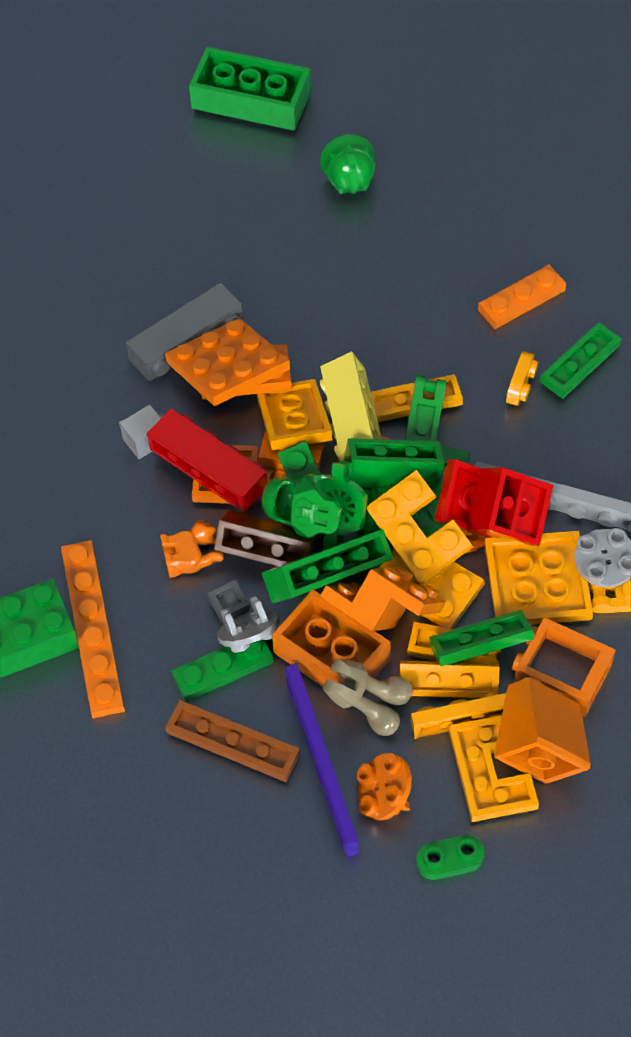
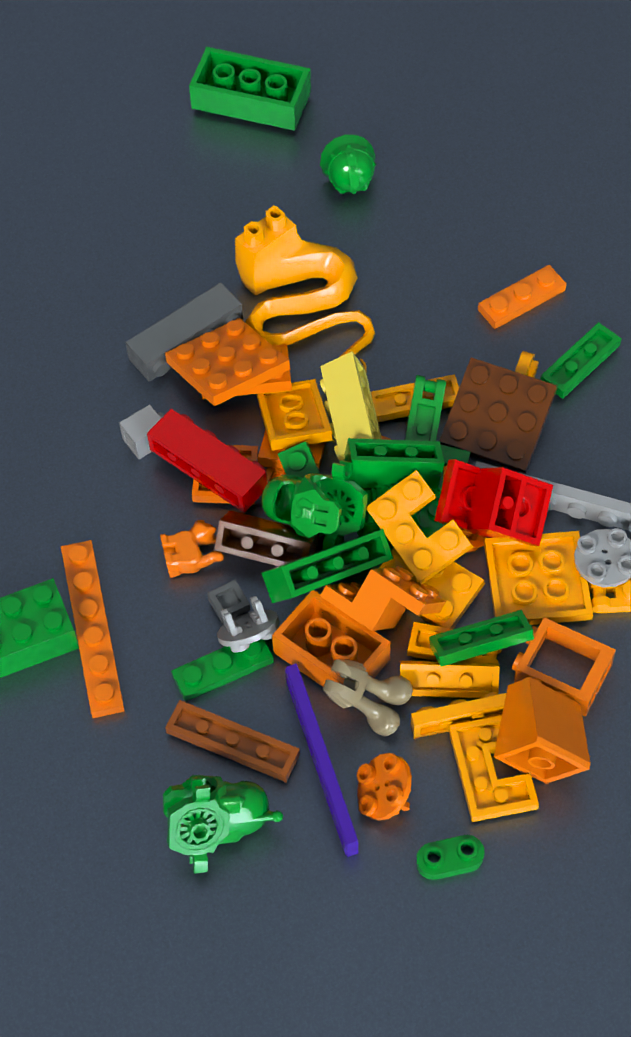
(213, 815): none -> helmet
(275, 255): none -> light orange hips
(498, 414): none -> reddish brown plate

